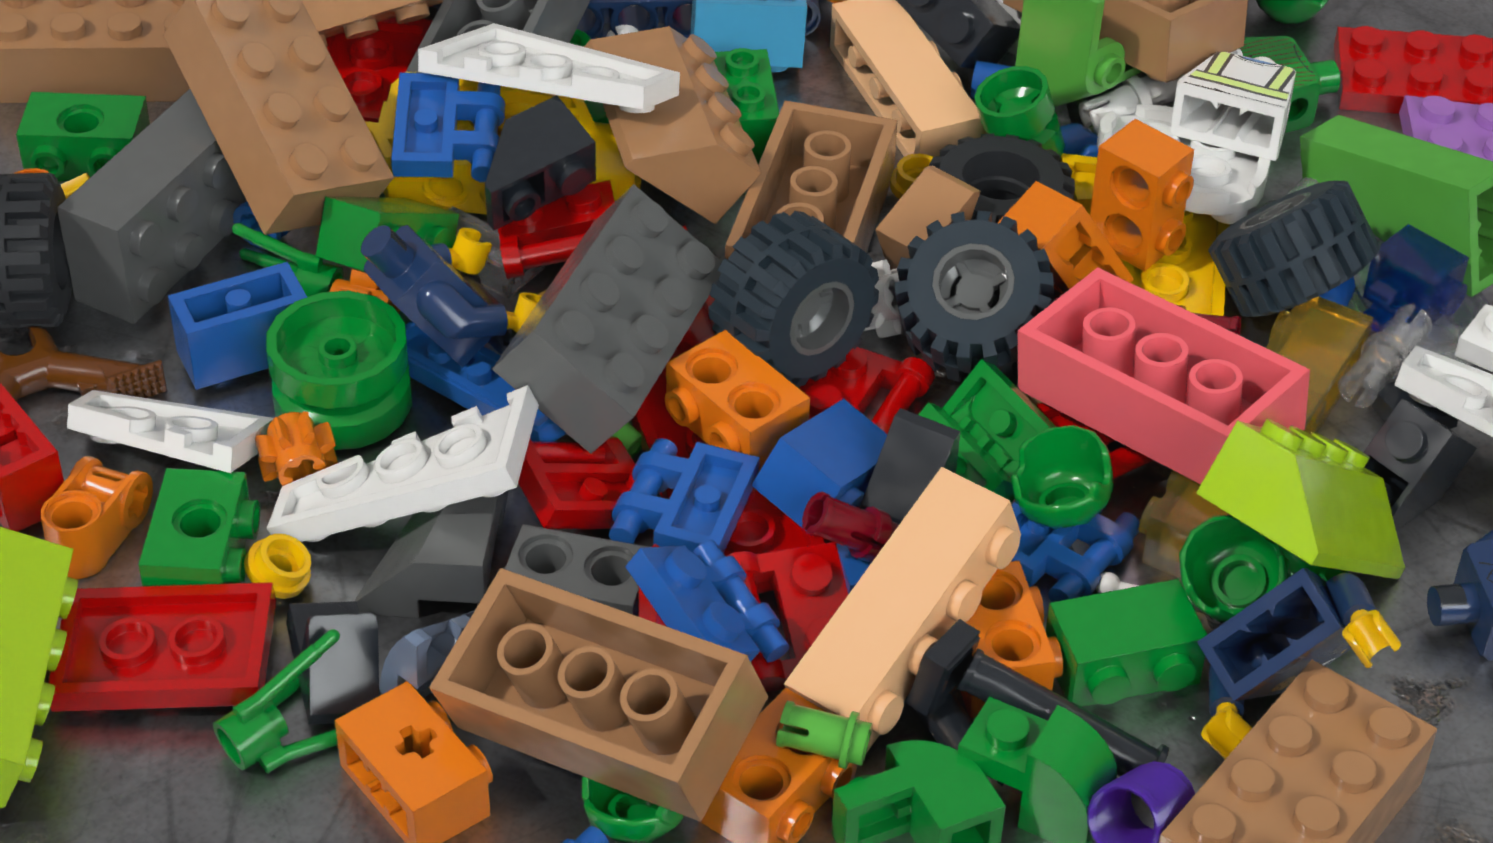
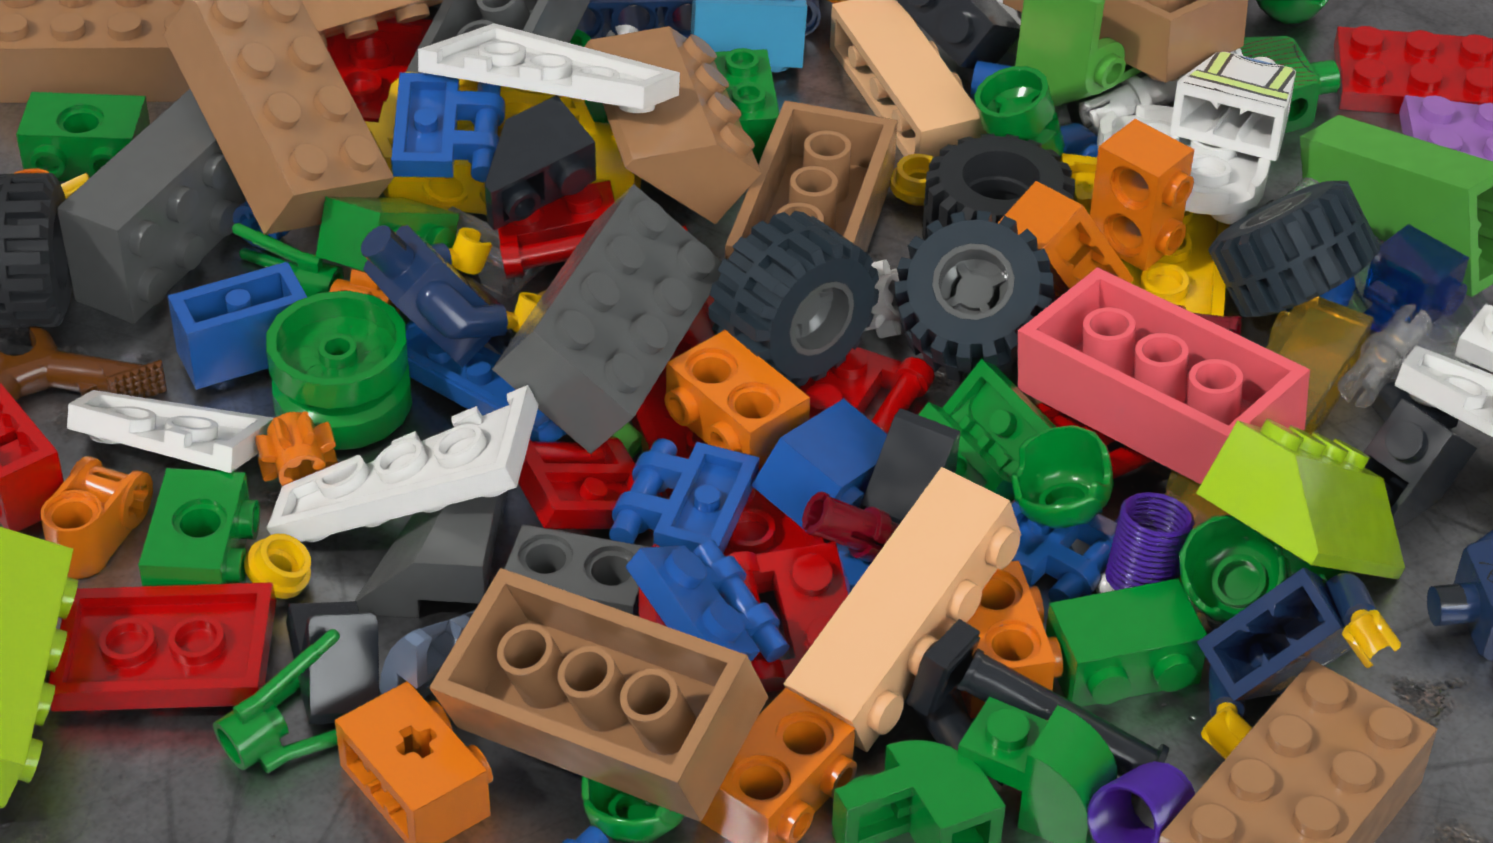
(825, 734): bright green pin -> none
(928, 199): medium nougat slope -> none
(1148, 540): none -> dark purple piece

